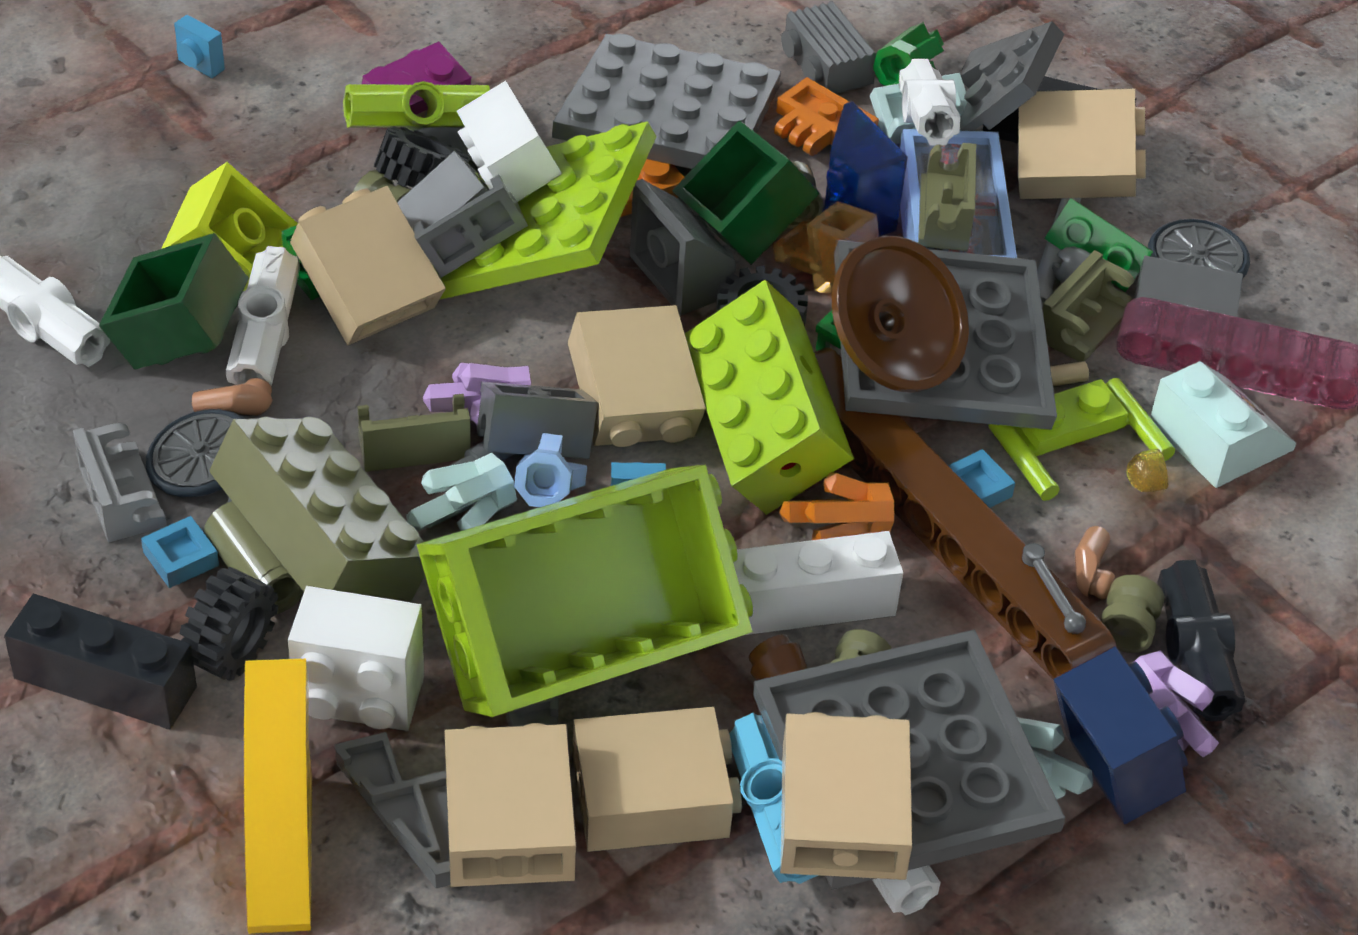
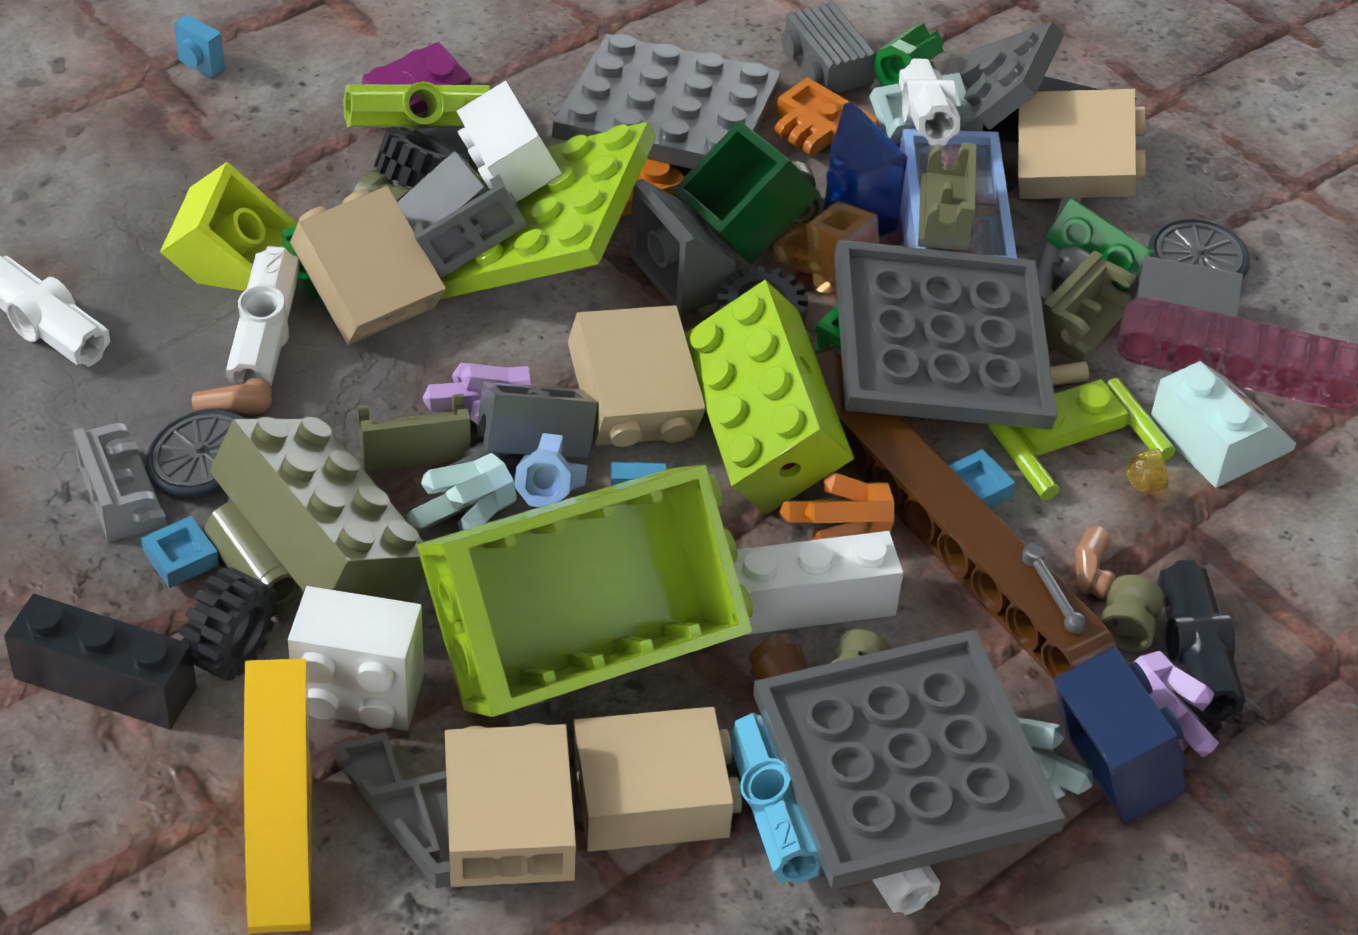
(174, 302): dark green piece -> none
(846, 796): tan brick -> none
(900, 314): reddish brown dish -> none

